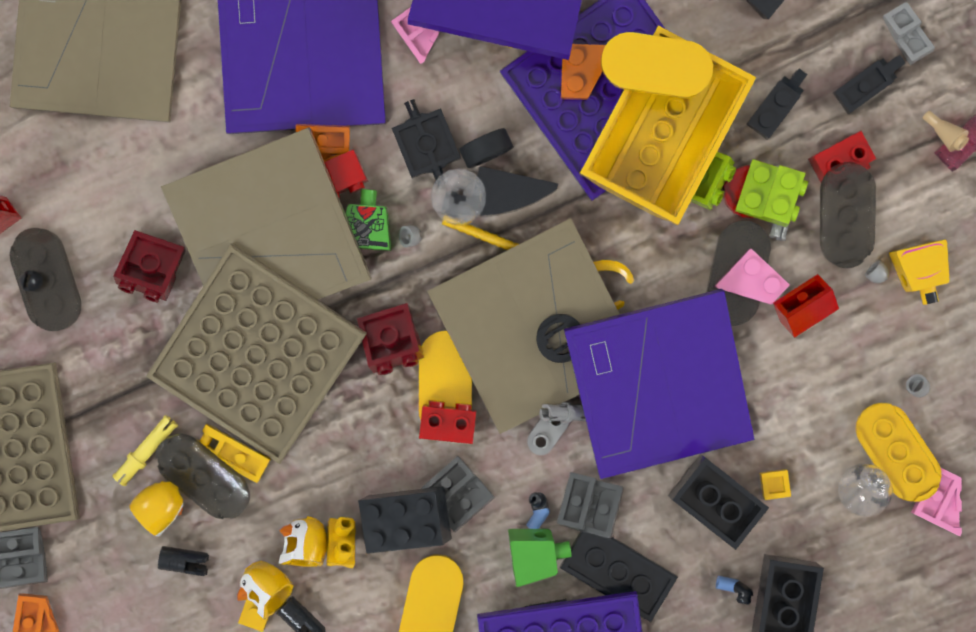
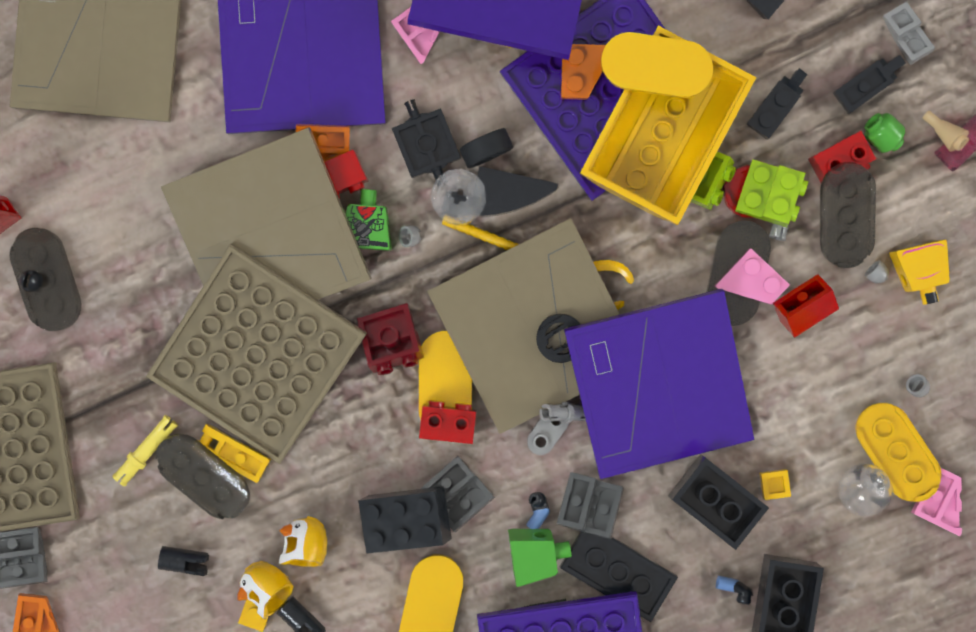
(149, 266): dark red plate -> none
(157, 506): yellow piece -> none
(341, 542): yellow hips -> none
(884, 132): none -> bright green head

